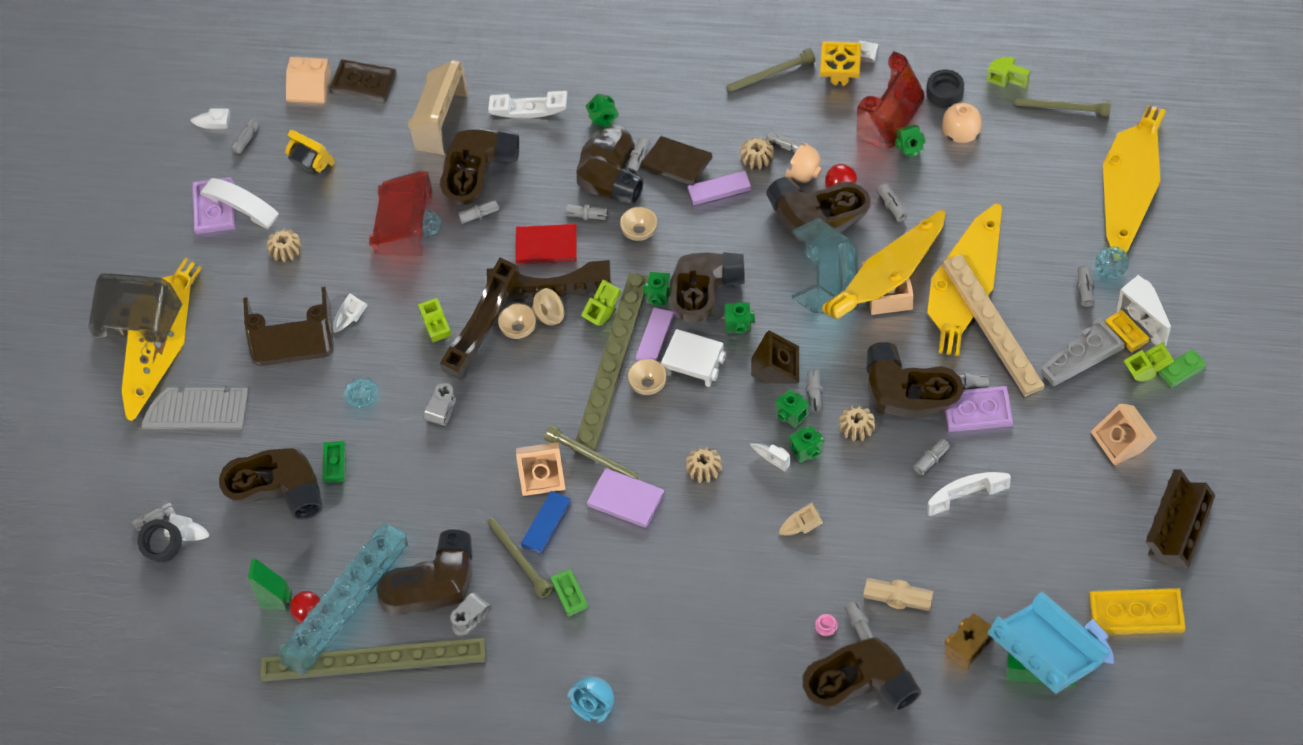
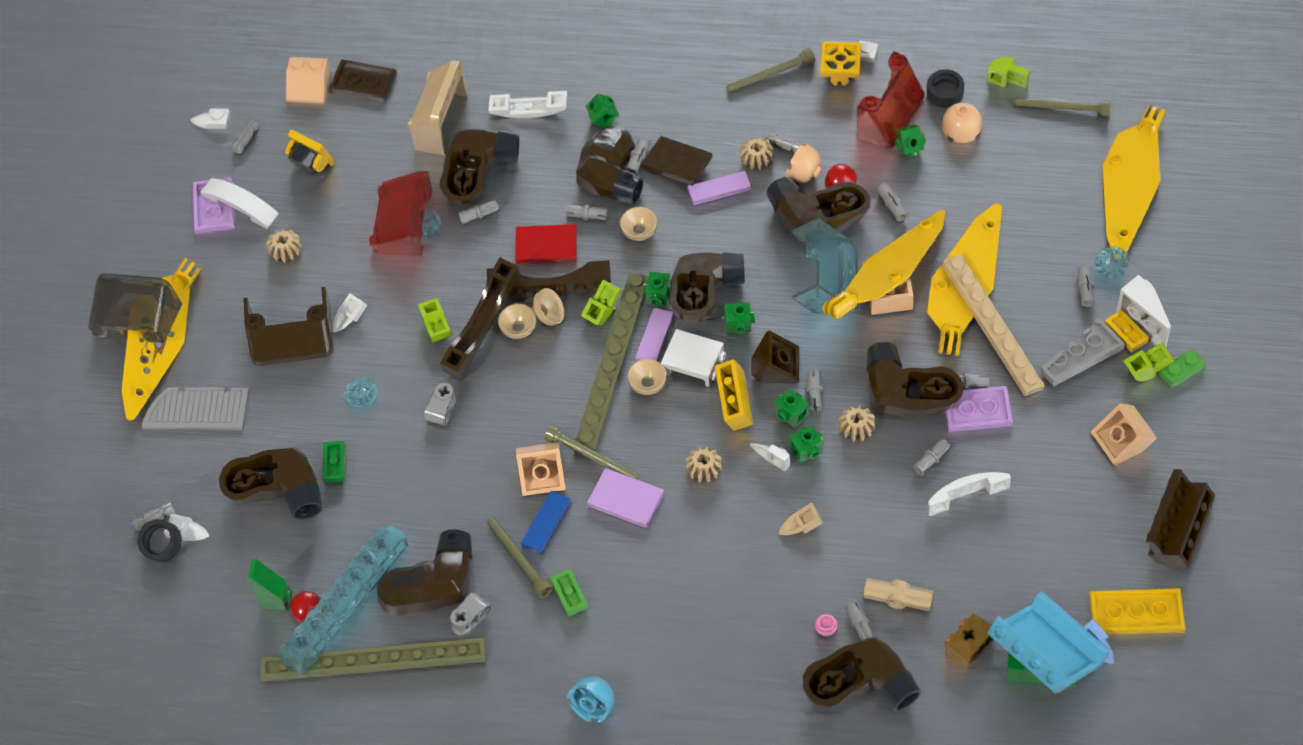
(734, 395): none -> yellow brick

